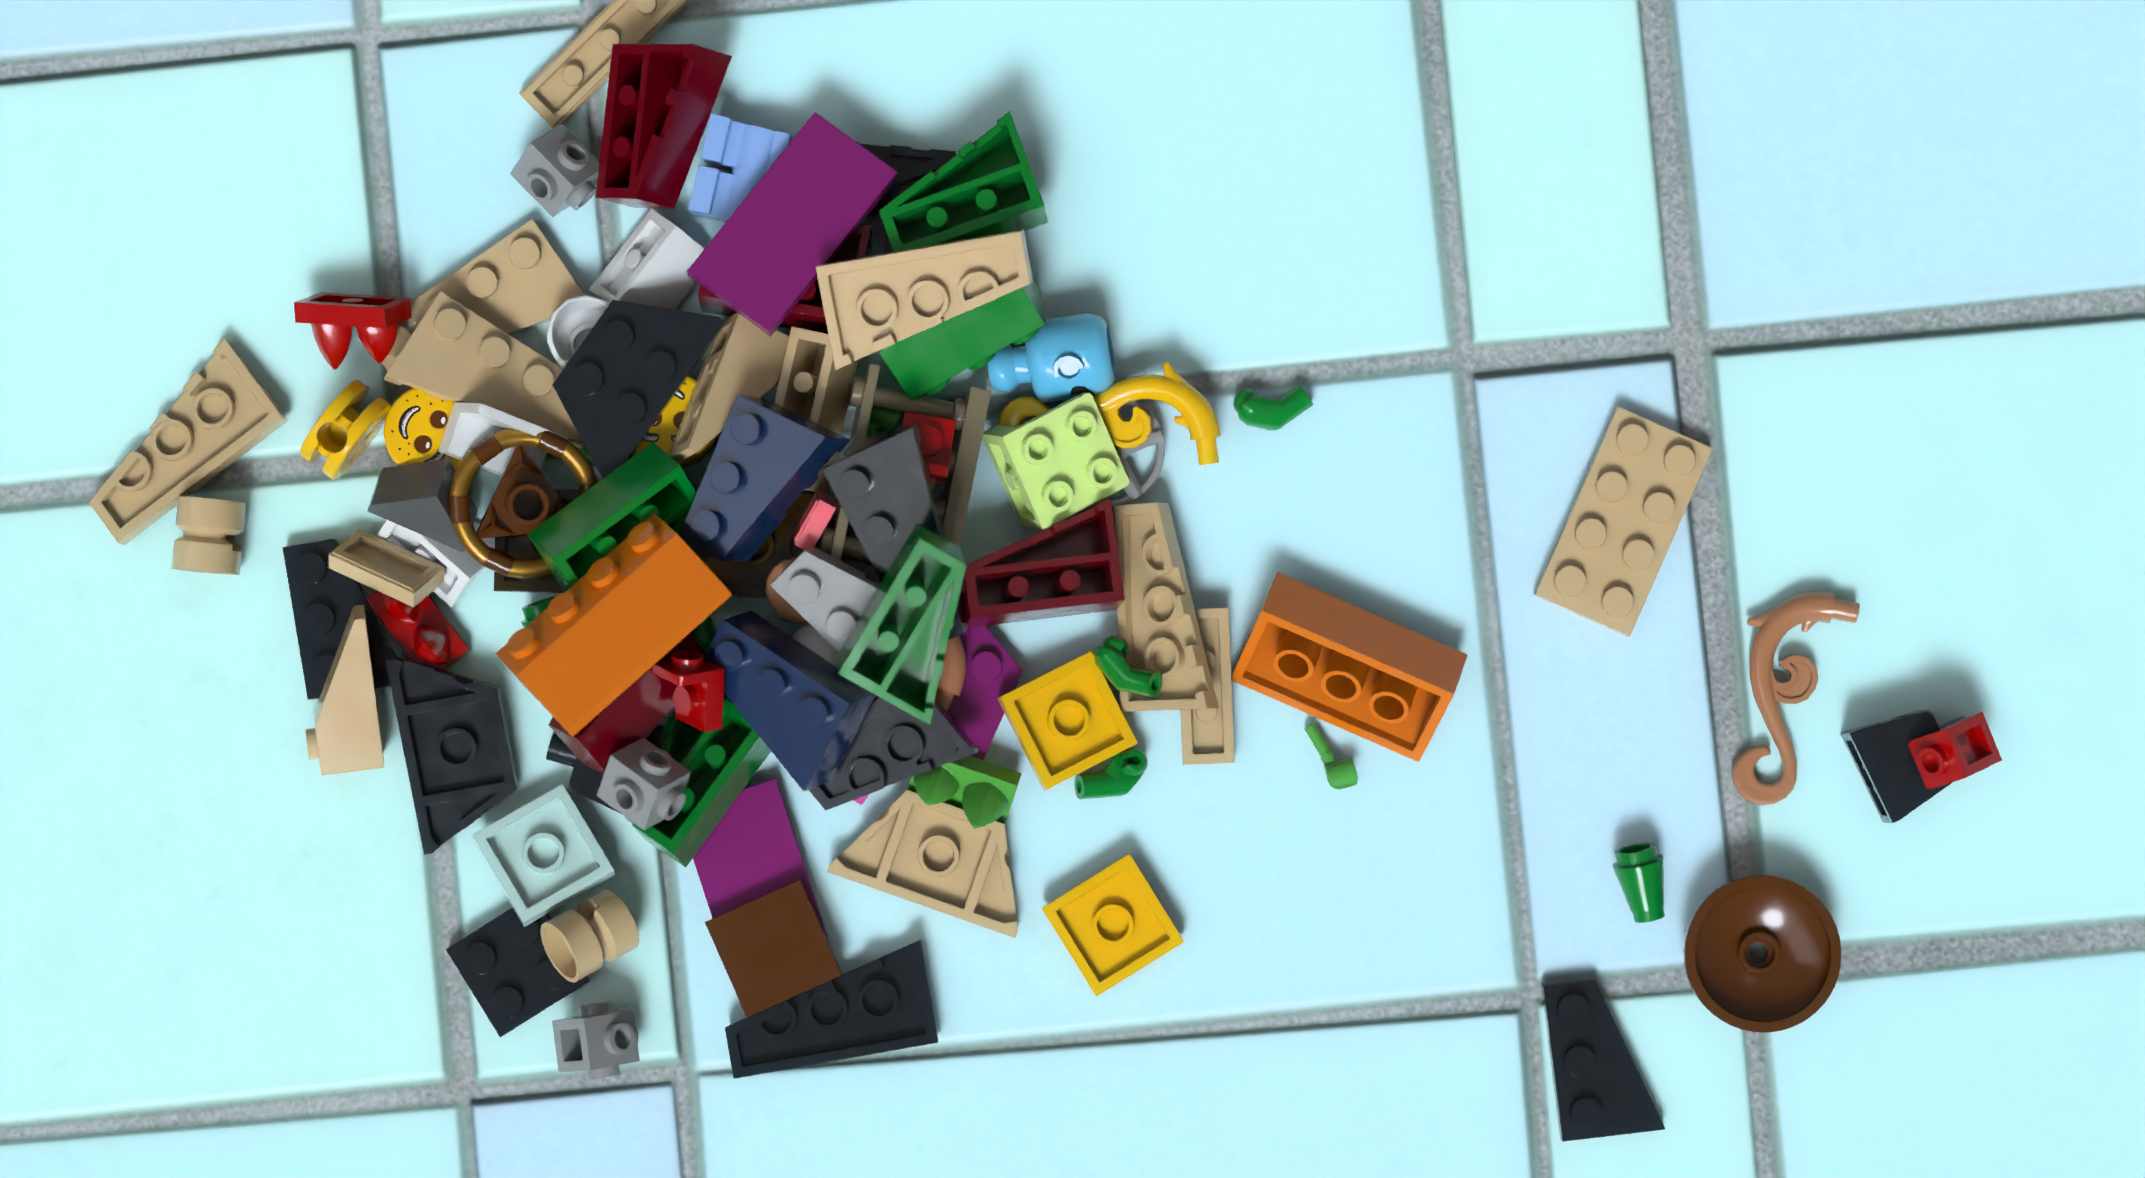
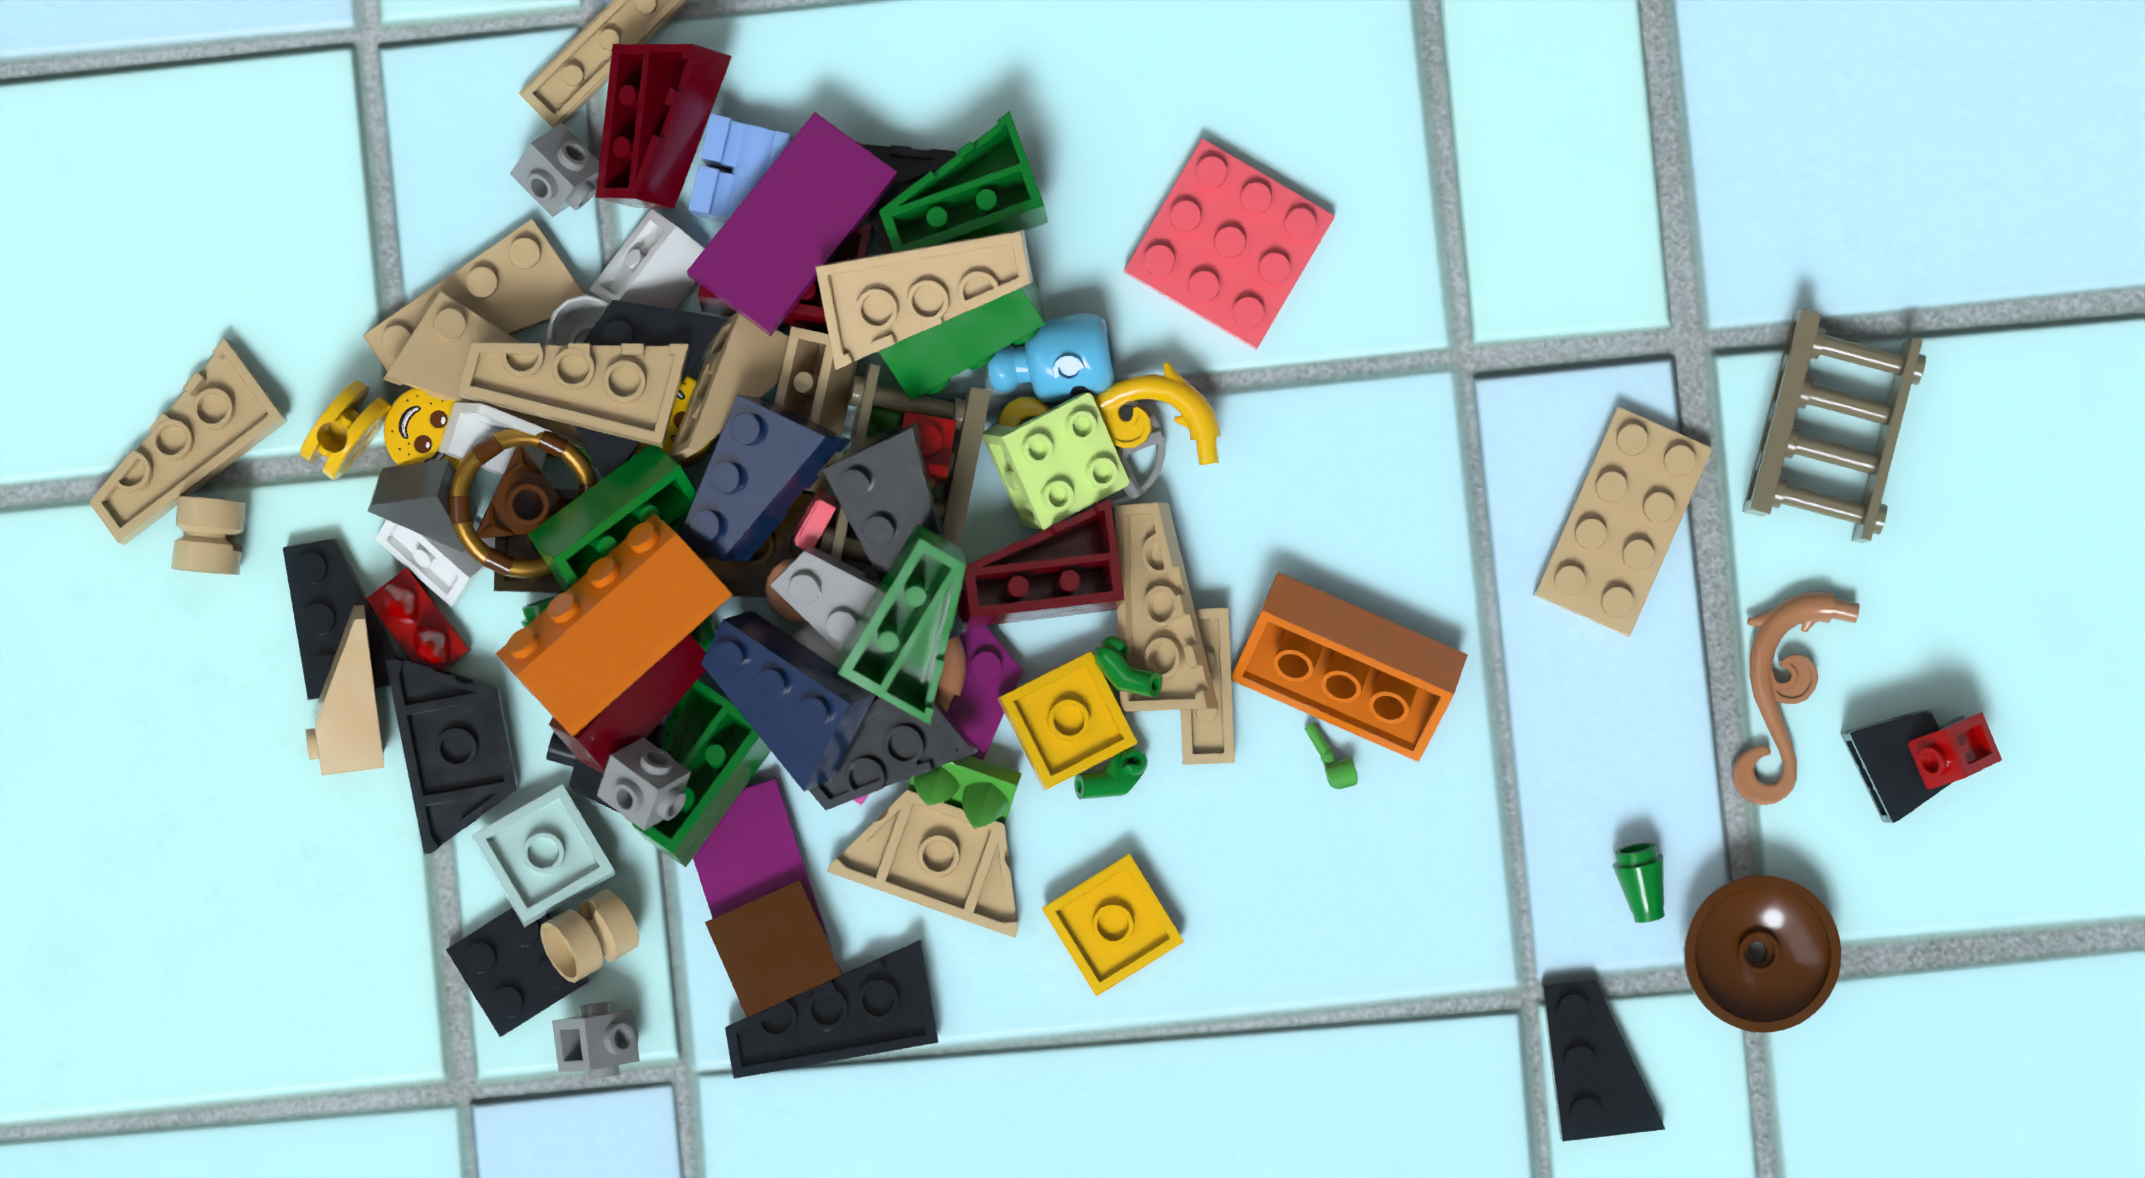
(336, 313): red tile -> none
(386, 567): tan tile -> none
(598, 388): none -> tan wing
(697, 690): red bracket -> none
(1229, 244): none -> coral plate
(1268, 412): green arm -> none
(1783, 440): none -> dark tan fence

